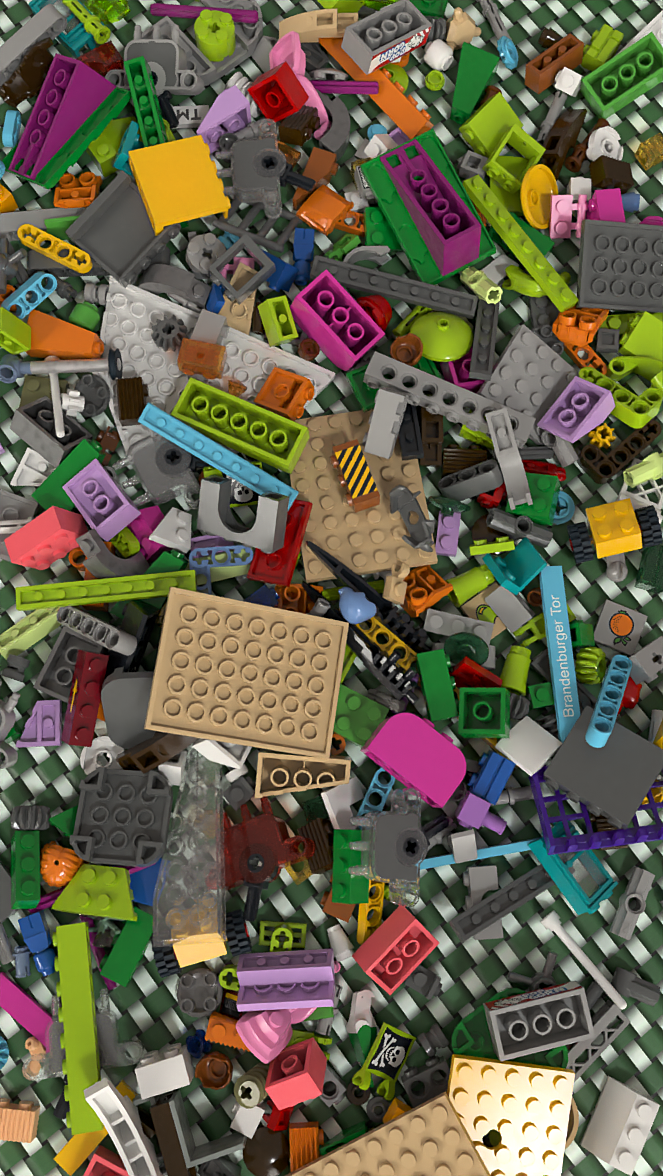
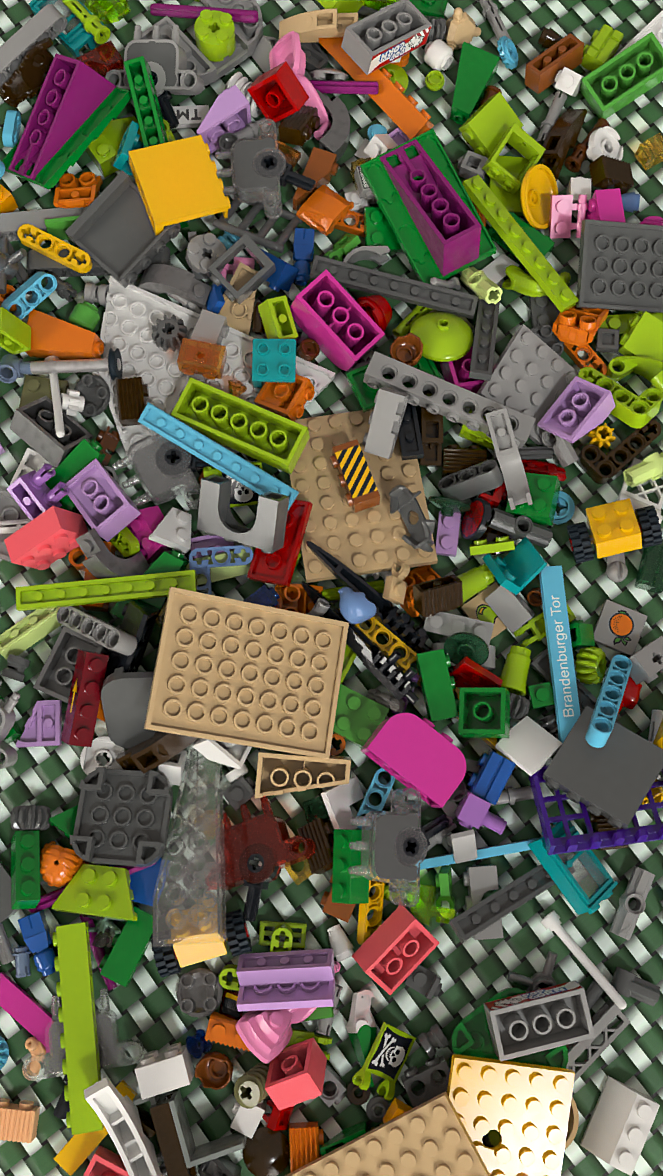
(33, 493): none -> medium lavender brick
(273, 361): none -> teal bracket
(425, 908): none -> clear neon green brick
(438, 595): none -> dark brown brick
(444, 882): none -> bright green plate
(450, 284): none -> light grey bar
(474, 521): none -> tile

